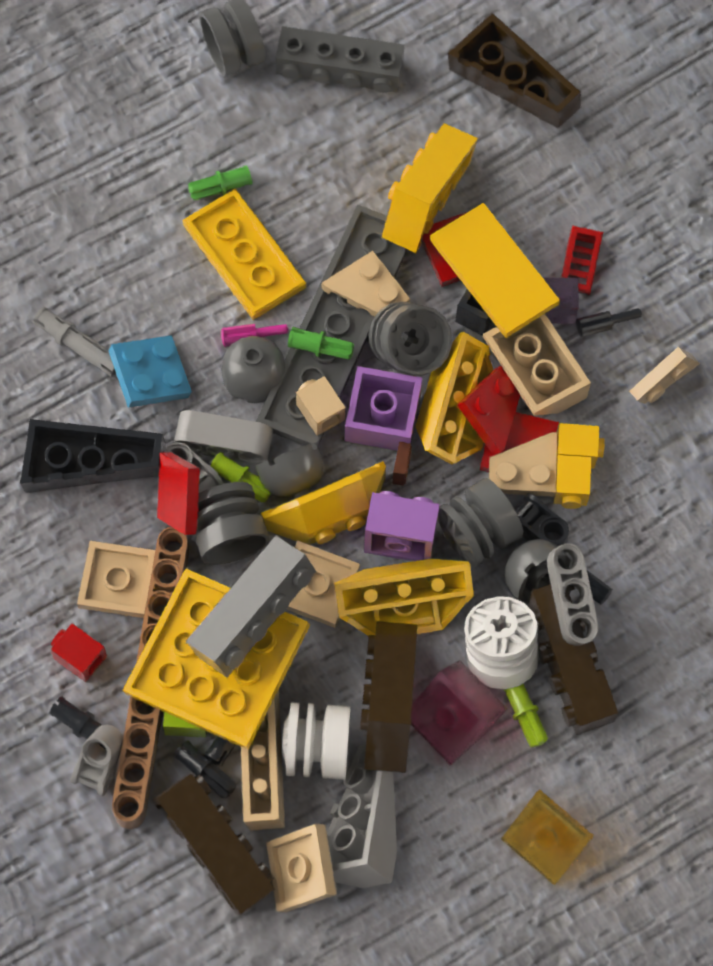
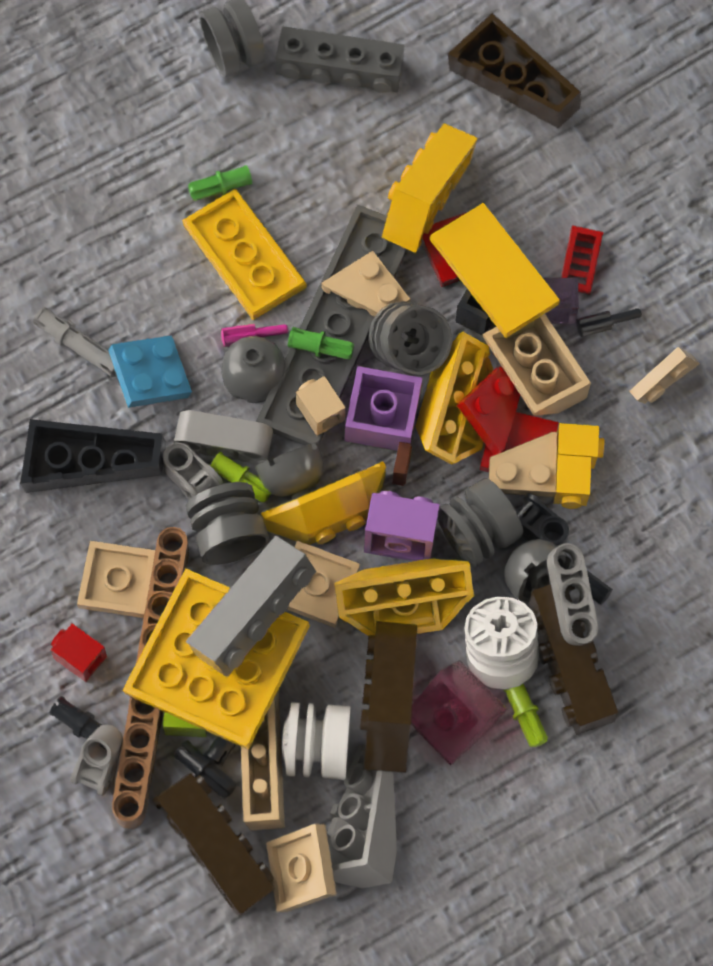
(178, 493): red tile -> none
(547, 837): clear yellow slope -> none

